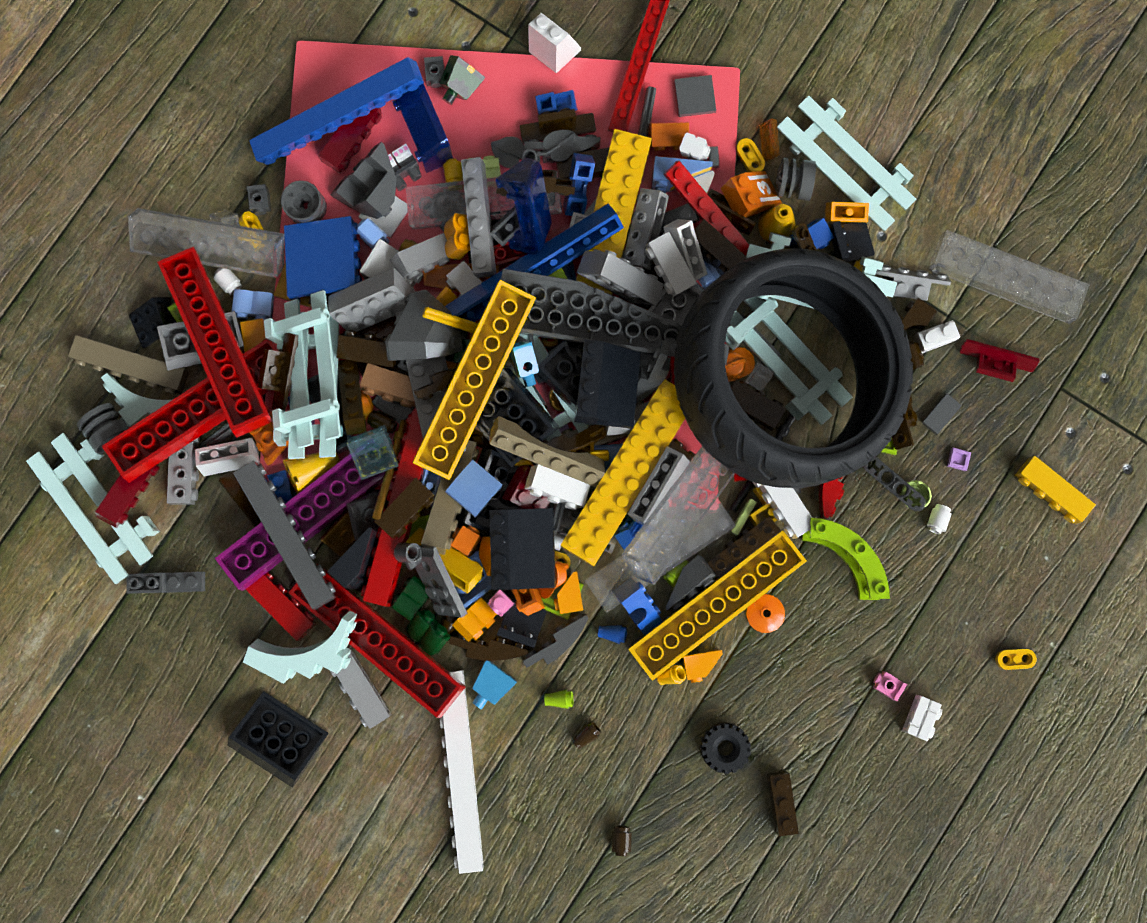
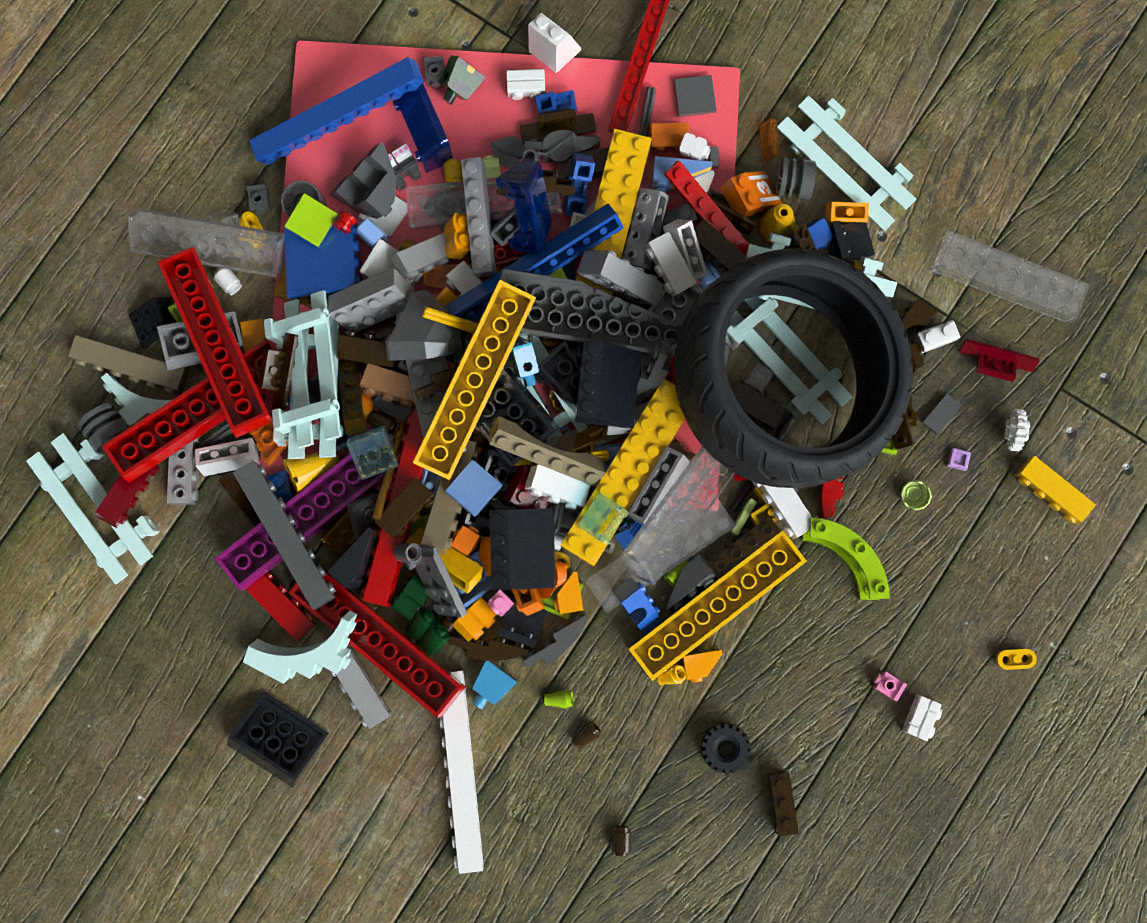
(166, 582): dark grey slope -> none
(252, 304): light blue brick -> none
(311, 220): none -> lime tile
(344, 222): none -> red wheel
(348, 140): dark red brick -> none
(525, 83): none -> white brick
(597, 515): none -> clear light blue plate
(613, 633): blue cone -> none
(739, 363): orange piece -> none
(751, 156): yellow plate -> none
(765, 624): orange dish -> none
(894, 483): dark grey beam -> none
(911, 283): light grey bracket -> none
(939, 519): white brick -> none
(1017, 430): none -> white gear

